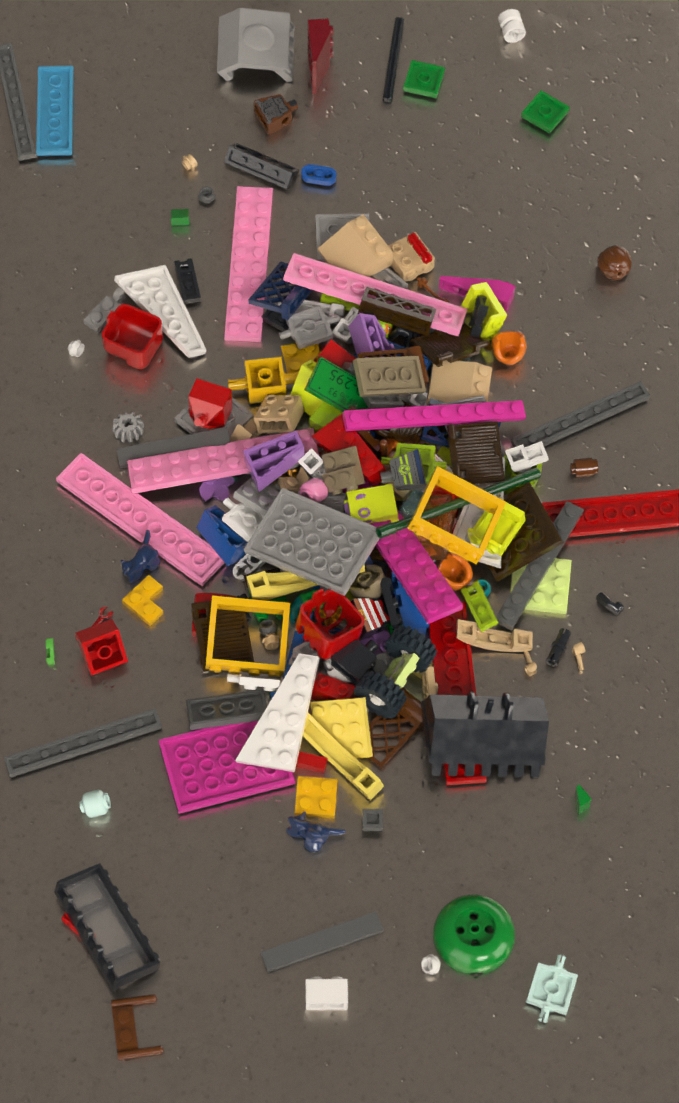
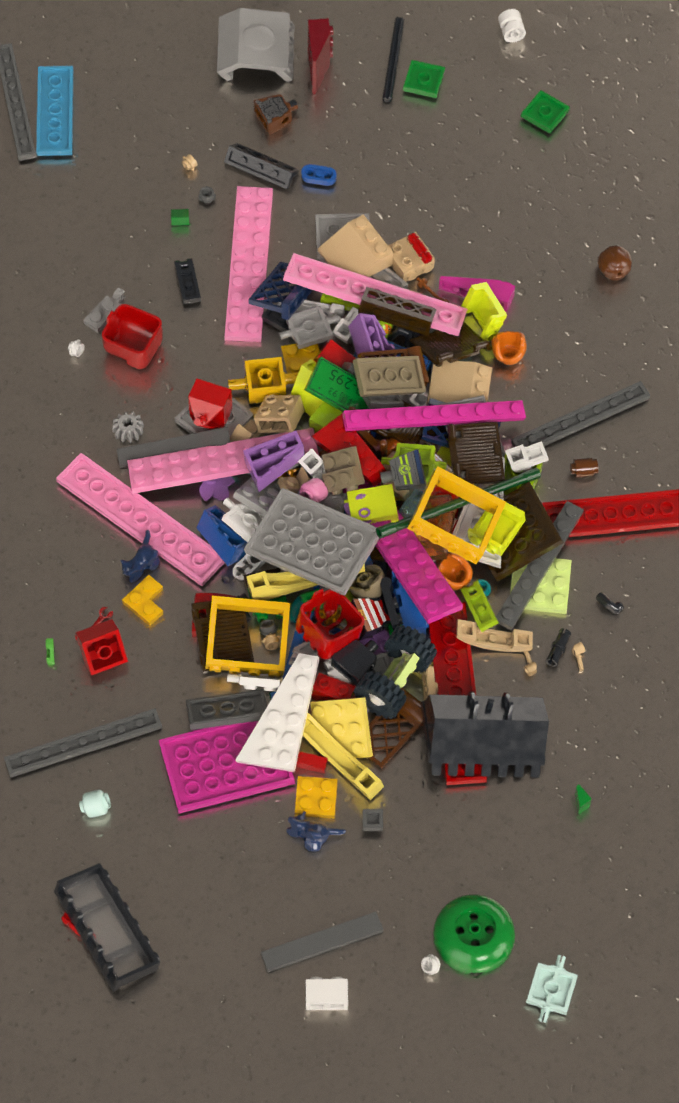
(125, 1027): reddish brown plate -> none
(157, 294): white wing -> none
(477, 318): black piece -> none

